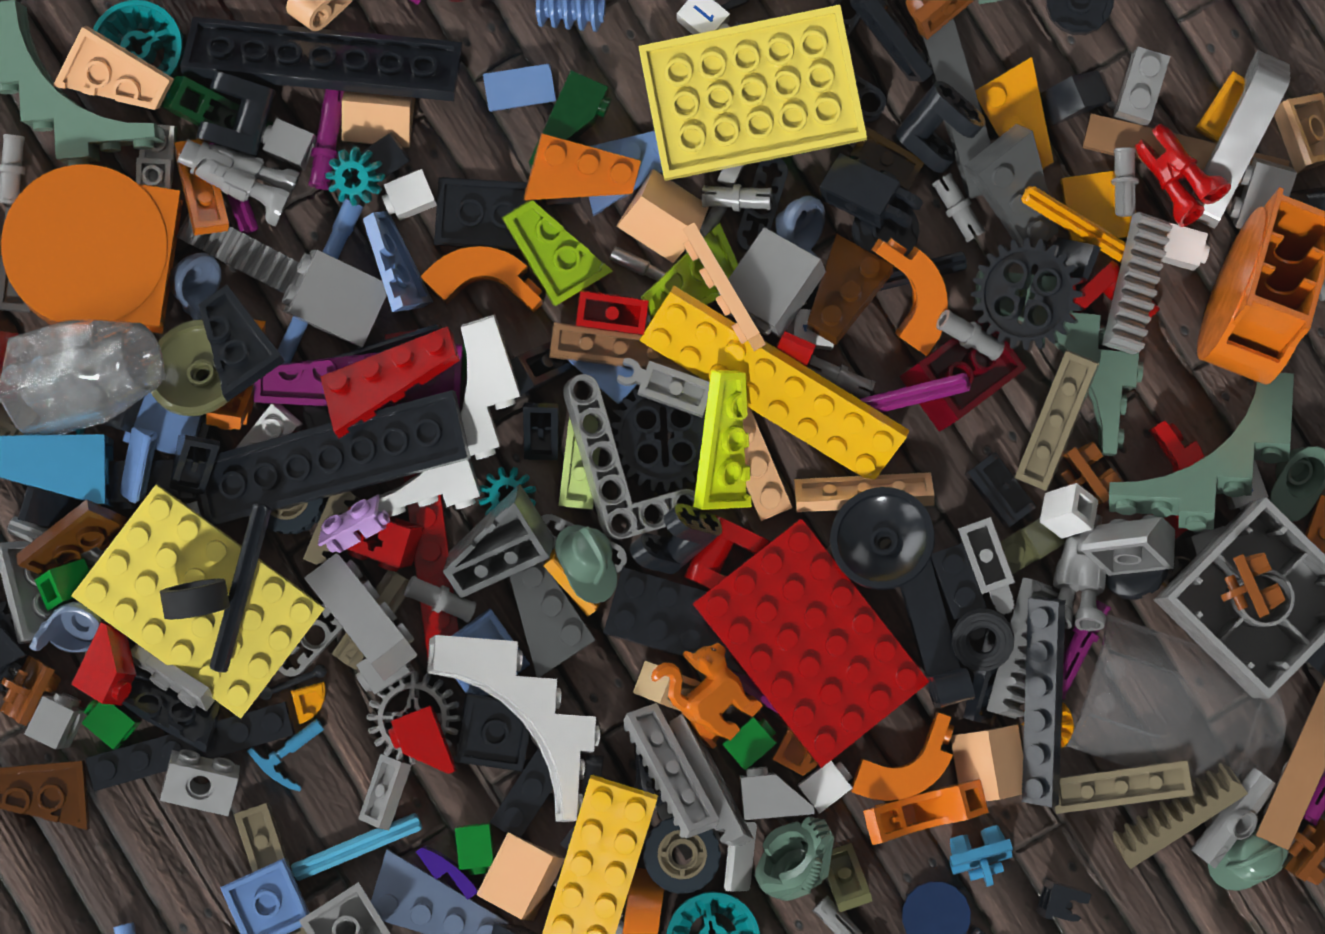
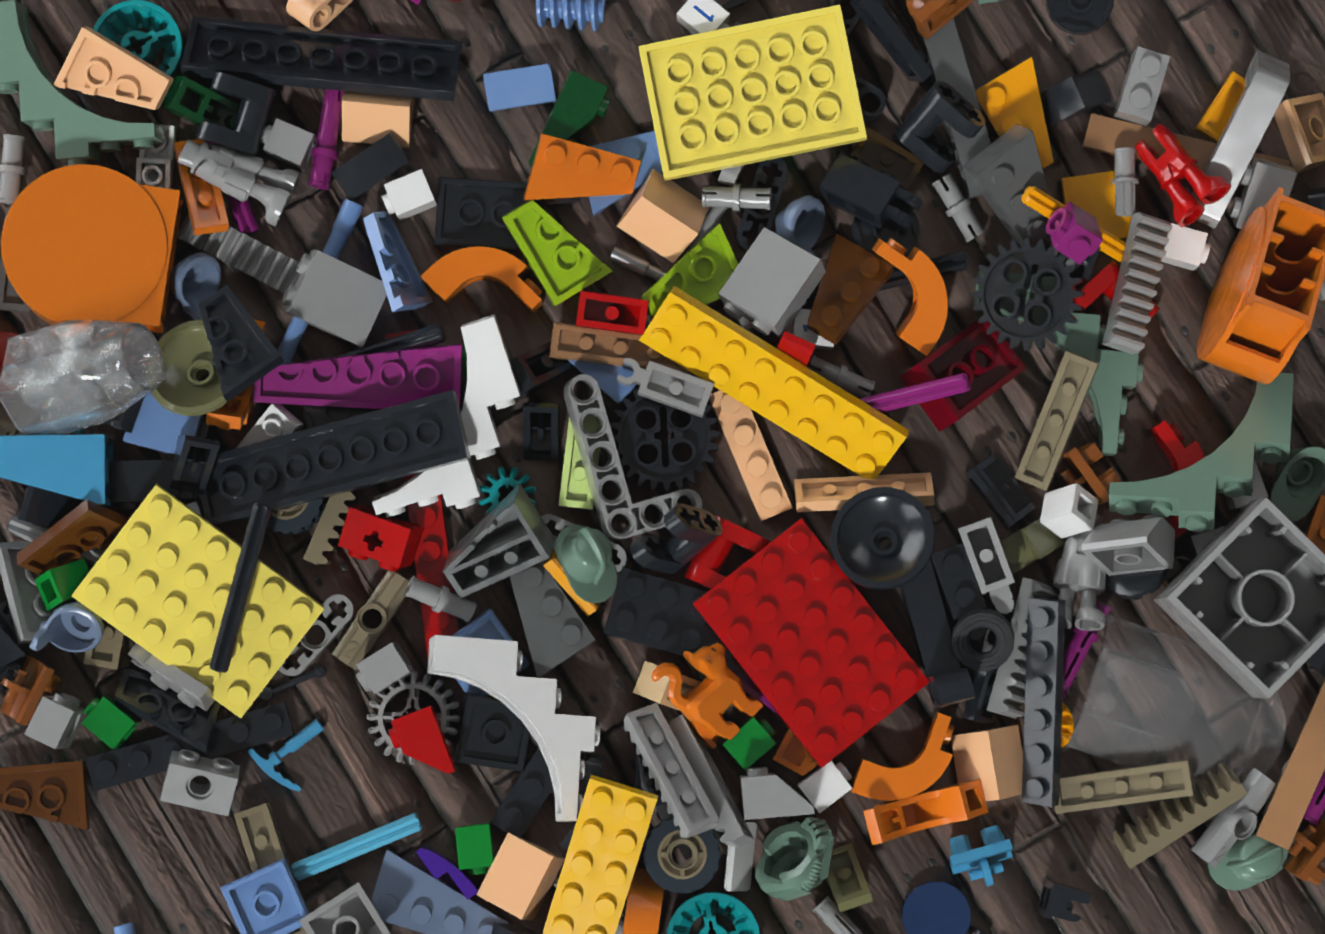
(107, 667): red slope -> none
(138, 464): medium blue slope -> none
(194, 599): black tyre -> none
(309, 701): light orange tile -> none
(340, 531): lavender hinge -> none
(343, 179): teal gear -> none
(361, 616): light grey brick -> none
(370, 383): red wing -> none
(384, 792): light grey plate -> none
(714, 276): light nougat plate -> none
(722, 455): neon yellow wing -> none
(969, 335): light grey pin -> none
(1074, 232): none -> magenta brick
(1262, 599): dark orange hips -> none

